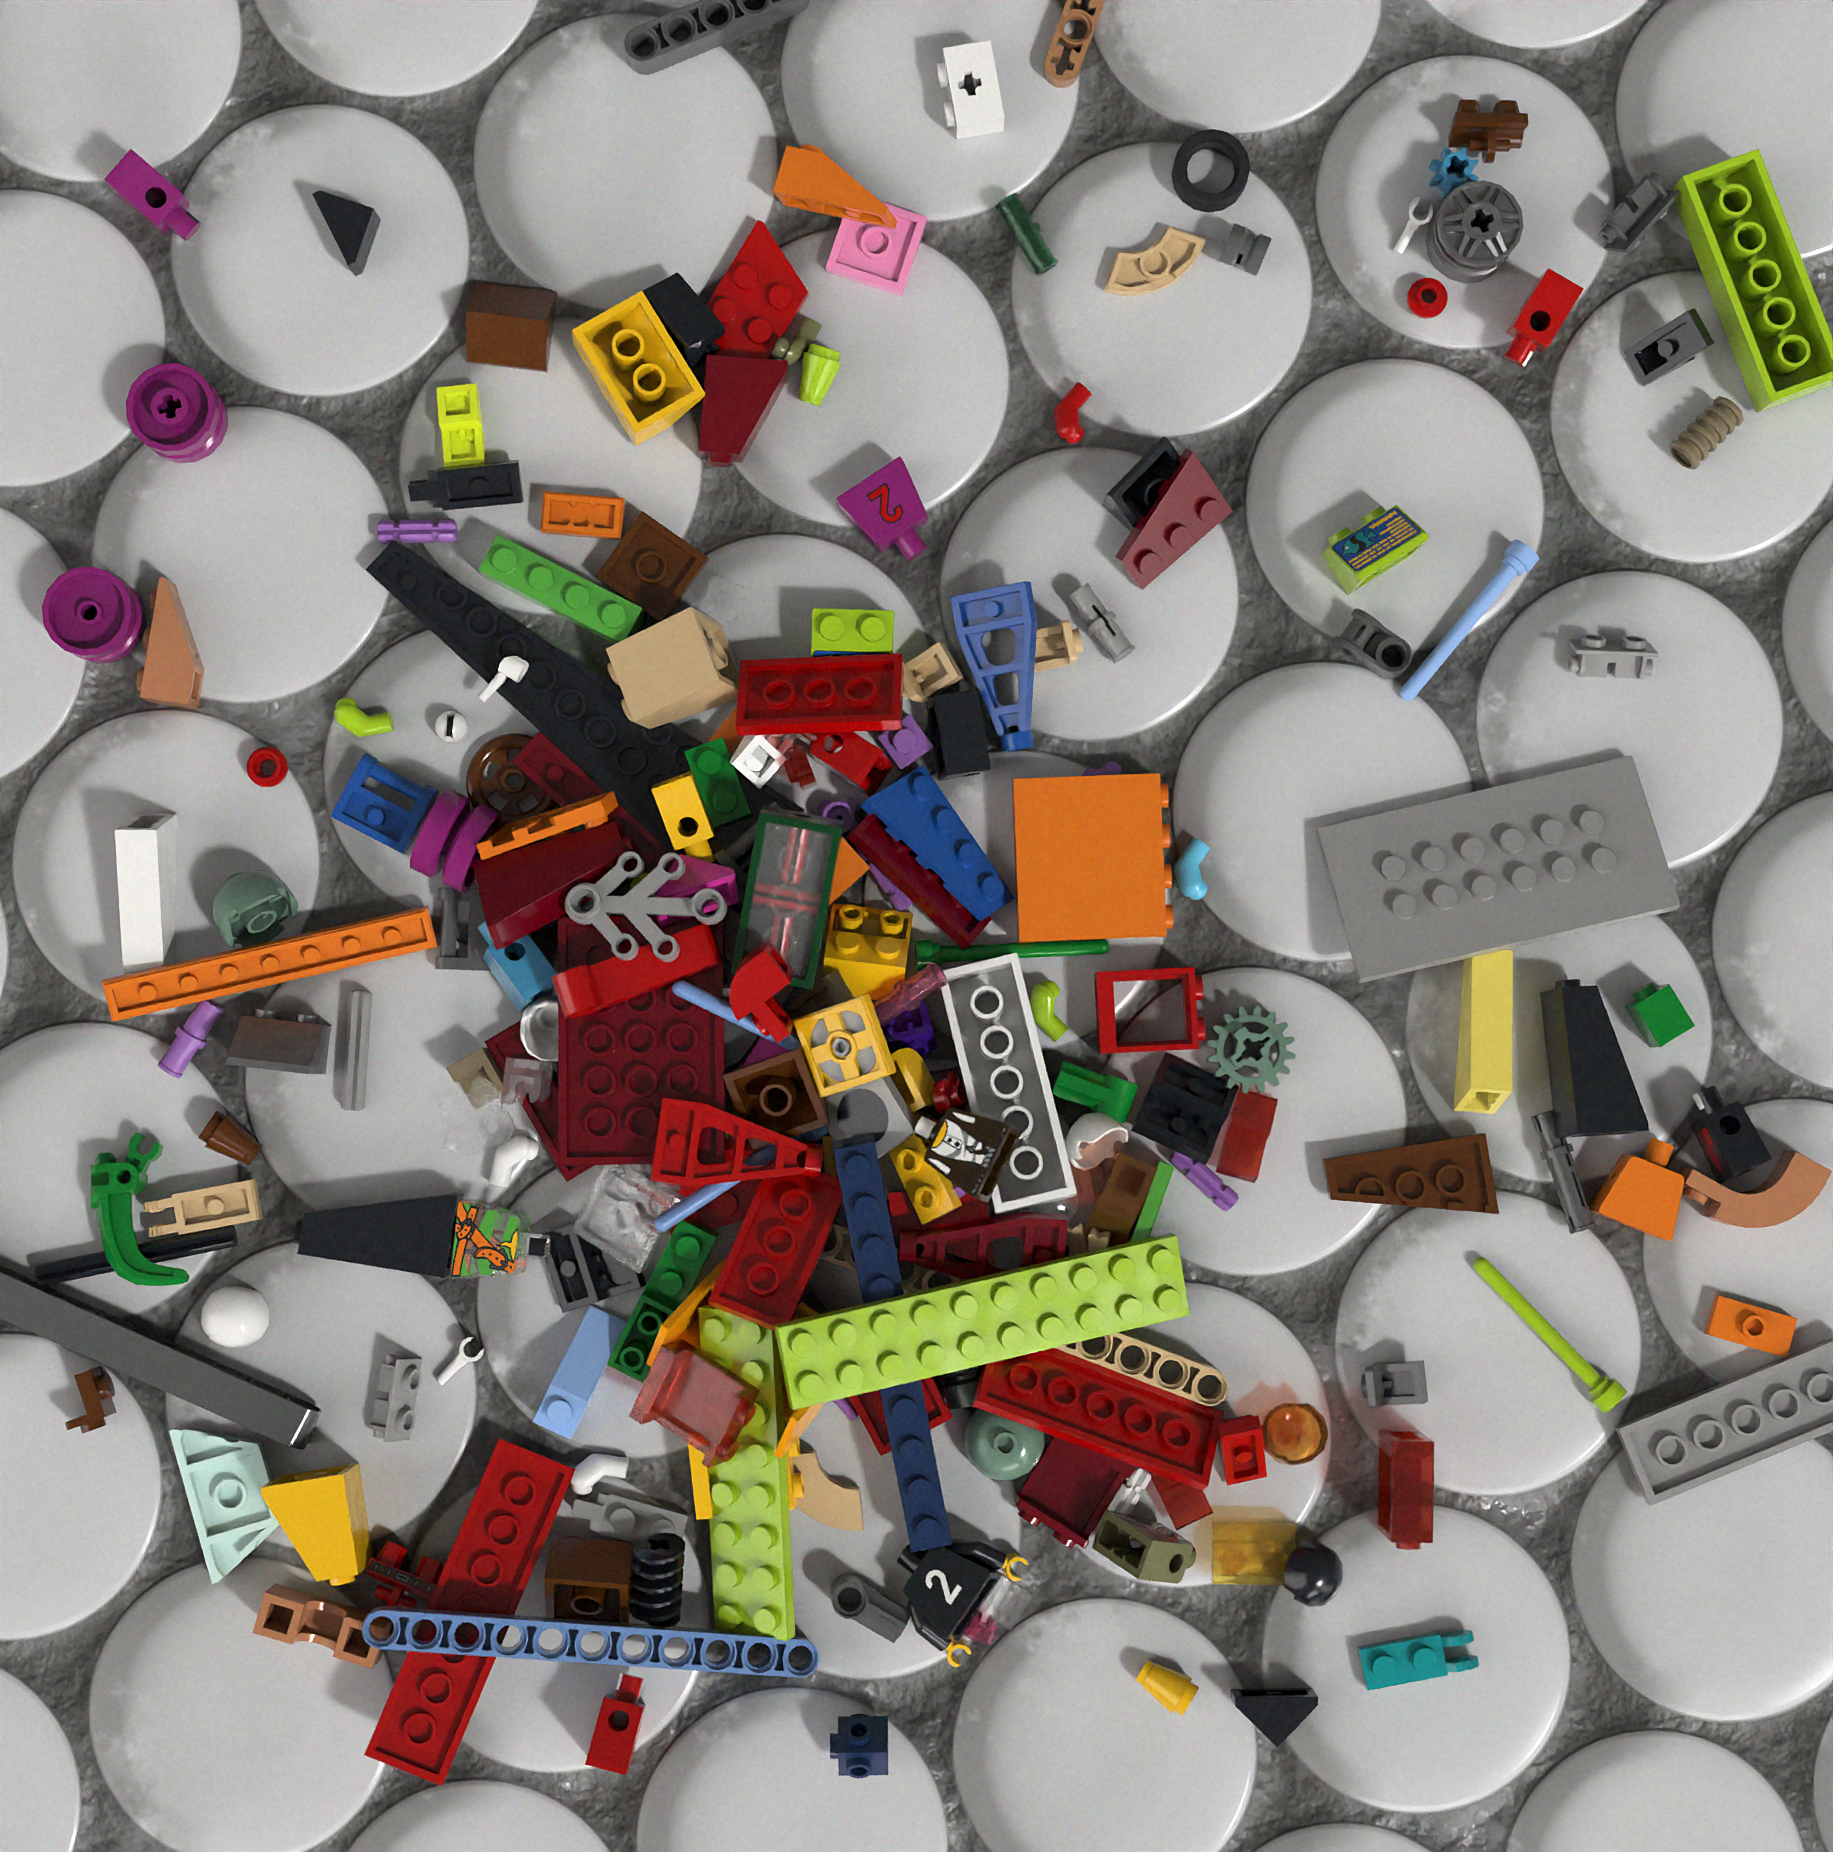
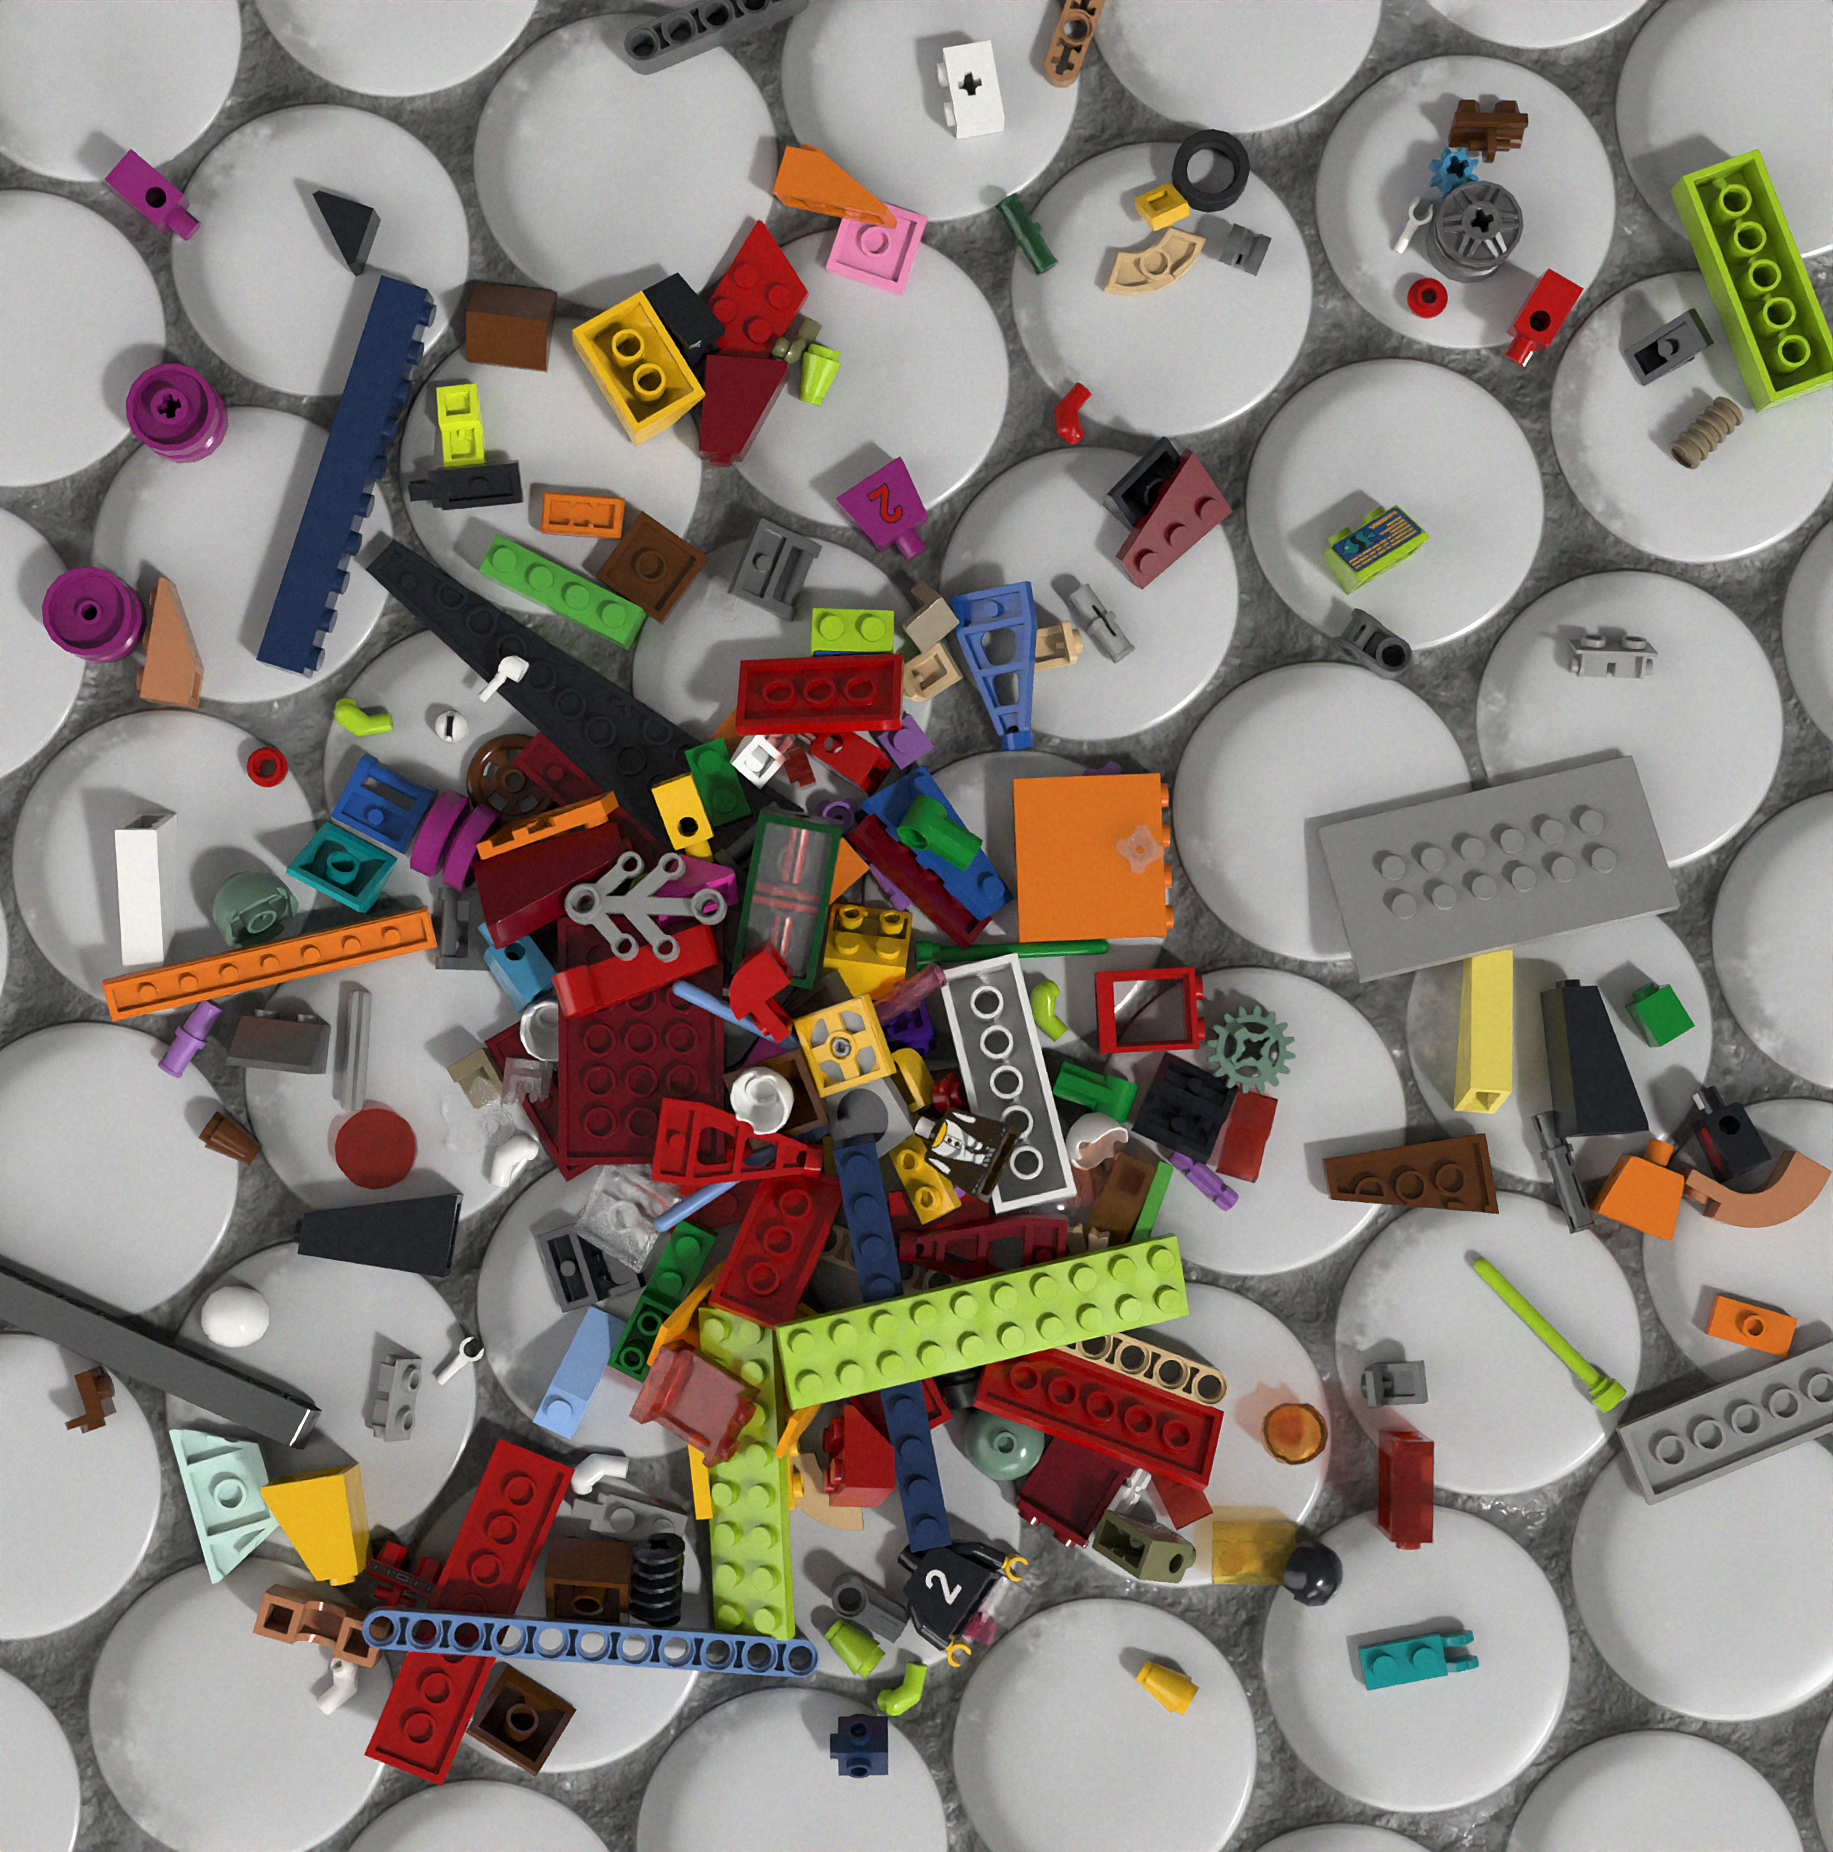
(112, 1199): green piece -> none
(154, 1251): black axle -> none
(208, 1208): tan hinge -> none
(343, 867): none -> teal slope
(344, 1685): none -> white arm
(347, 477): none -> dark blue brick
(376, 1148): none -> clear red tile
(417, 531): medium lavender axle -> none
(493, 1241): torso -> none
(521, 1721): none -> reddish brown slope
(612, 1745): red torso -> none
(674, 669): tan slope -> none
(762, 1099): none -> white hair
(763, 565): none -> dark grey plate
(855, 1648): none -> lime cone
(859, 1462): none -> red slope
(906, 1695): none -> lime arm
(929, 828): none -> green piece
(930, 621): none -> dark tan panel
(958, 734): black hinge -> none
(1128, 846): none -> clear plate
(1161, 206): none -> yellow plate
(1188, 872): medium azure arm -> none
(1242, 1449): red slope -> none
(1275, 1710): black slope -> none
(1517, 559): light blue piece -> none
(1627, 227): dark grey hinge -> none

